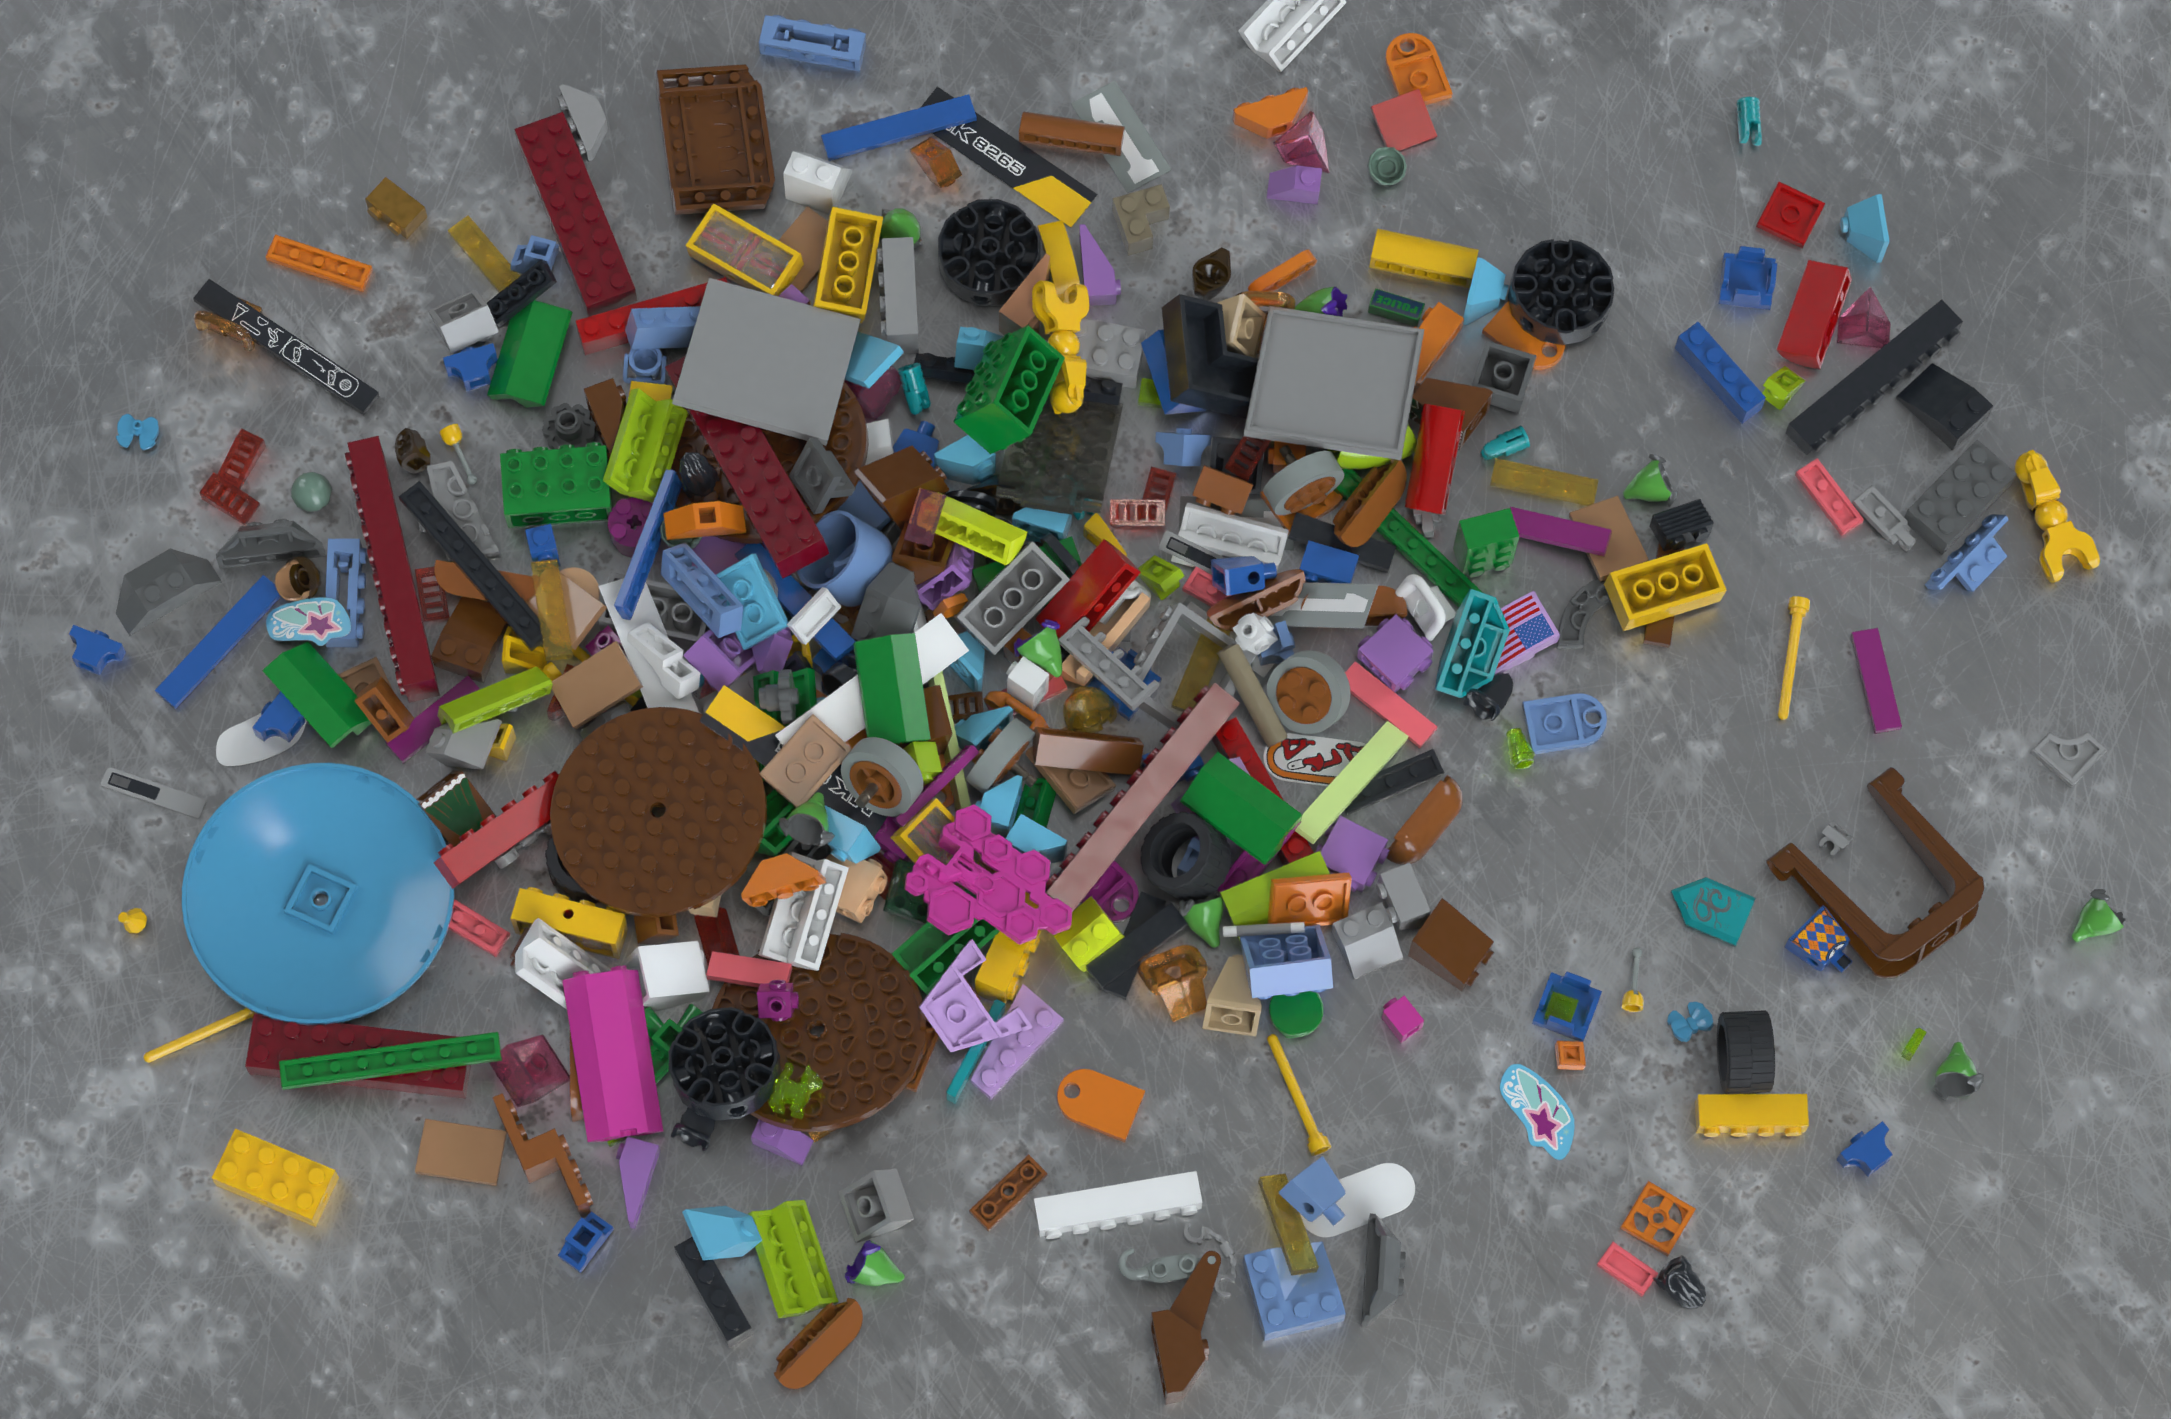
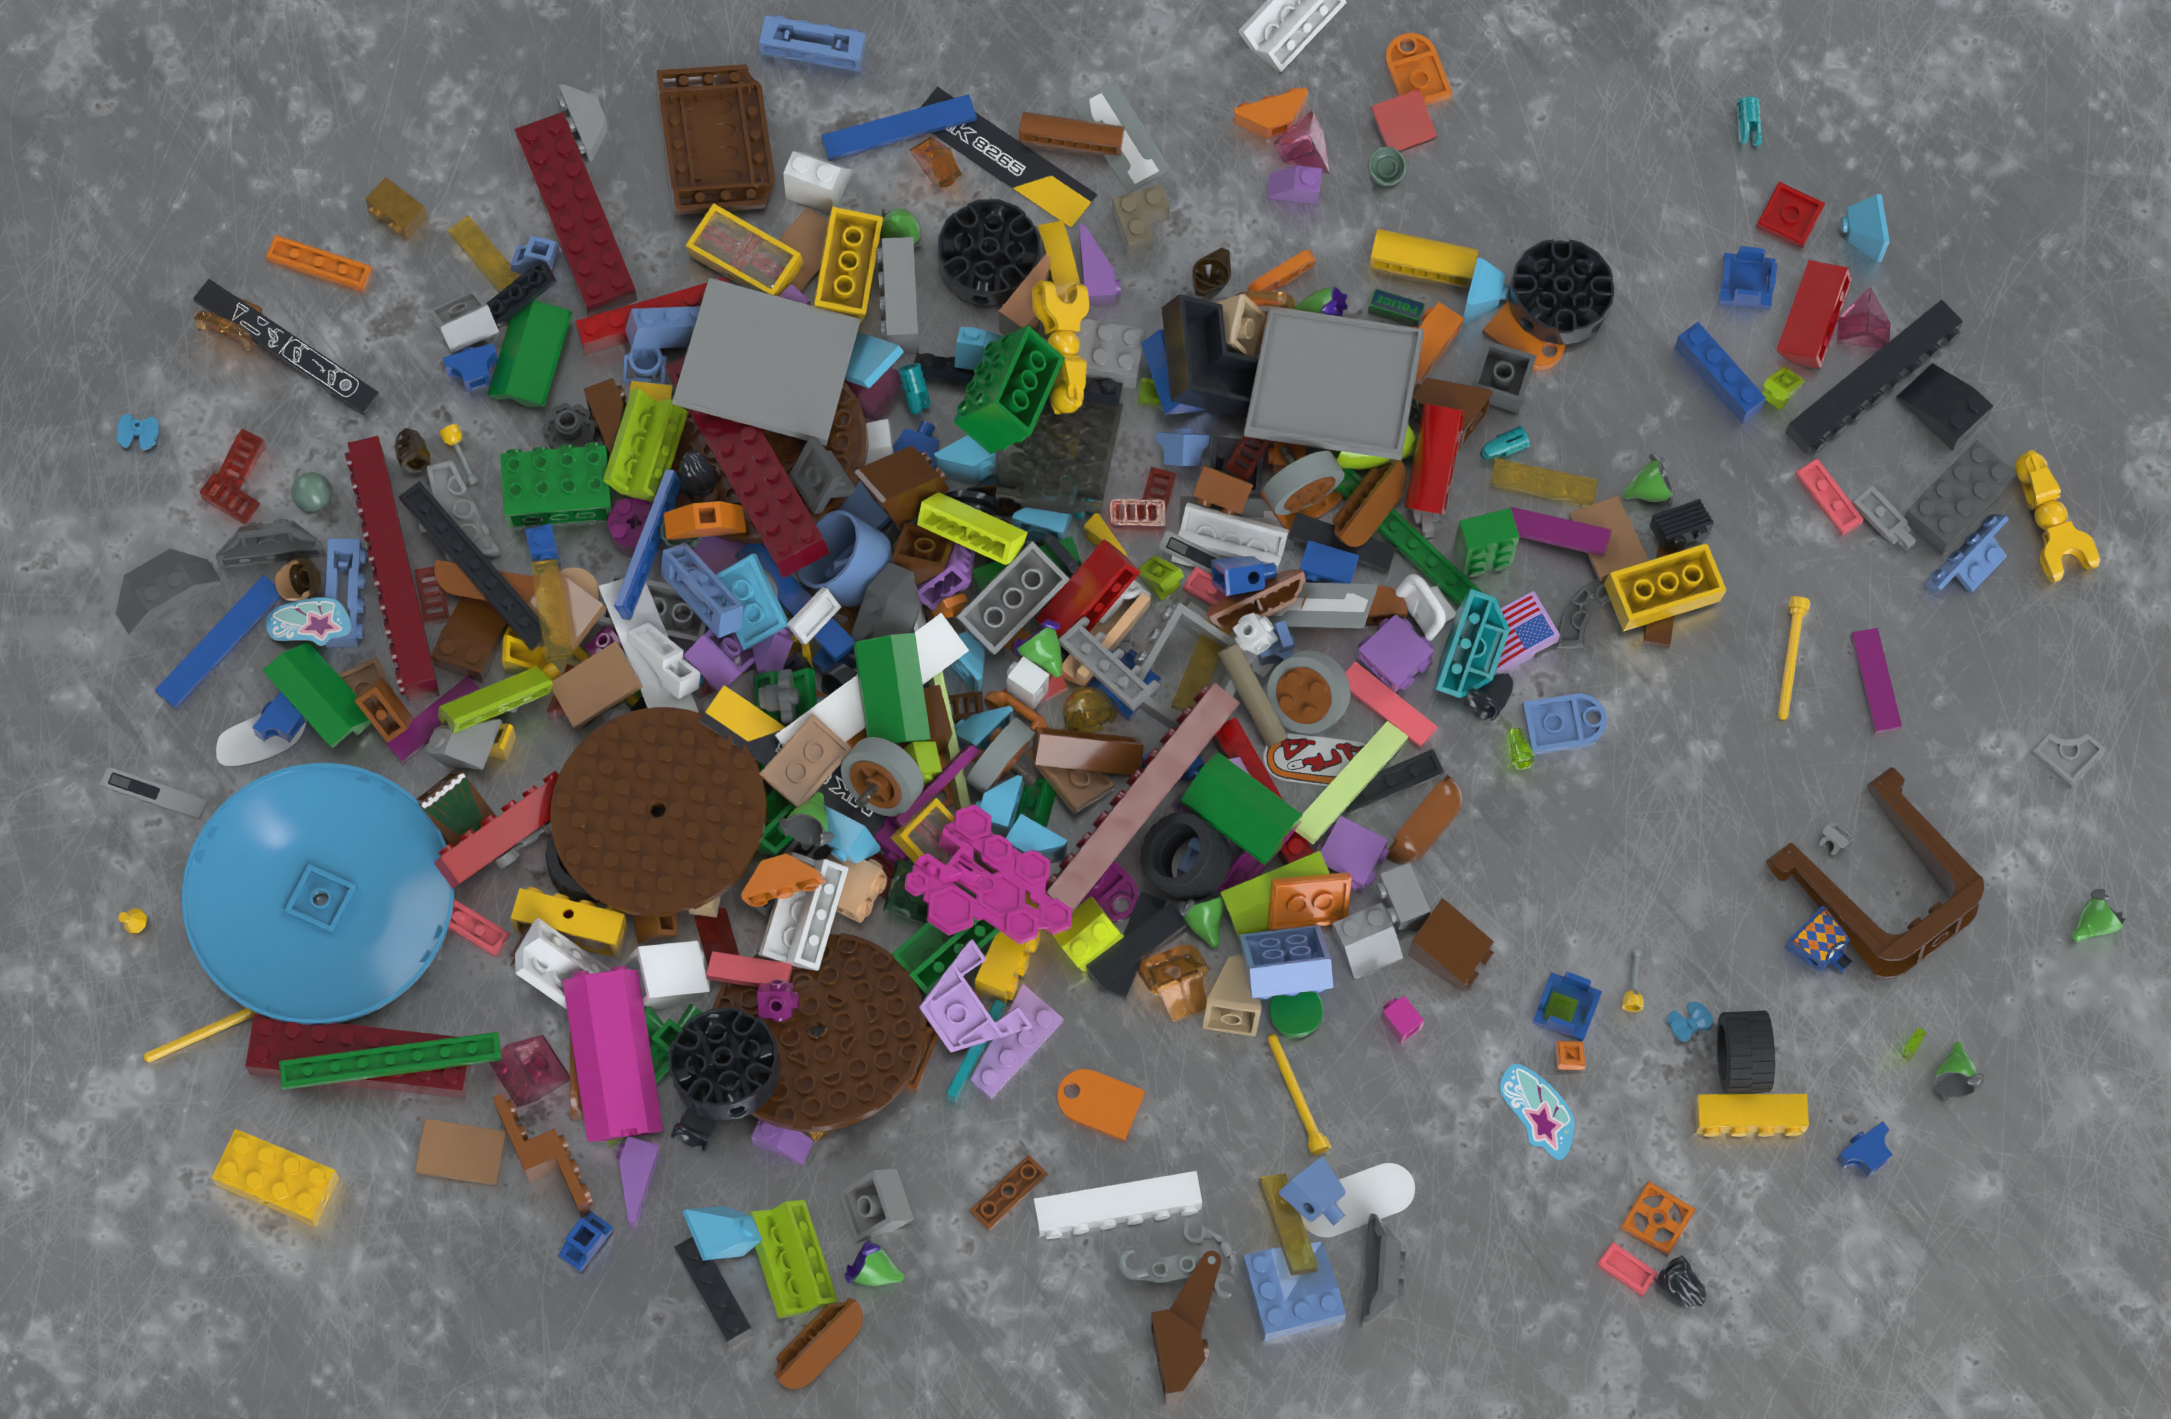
(94, 649): blue brick -> none
(792, 1092): clear neon green animal -> none
(925, 517): tile -> none
(1264, 929): light grey bar -> none
(1714, 908): teal tile -> none

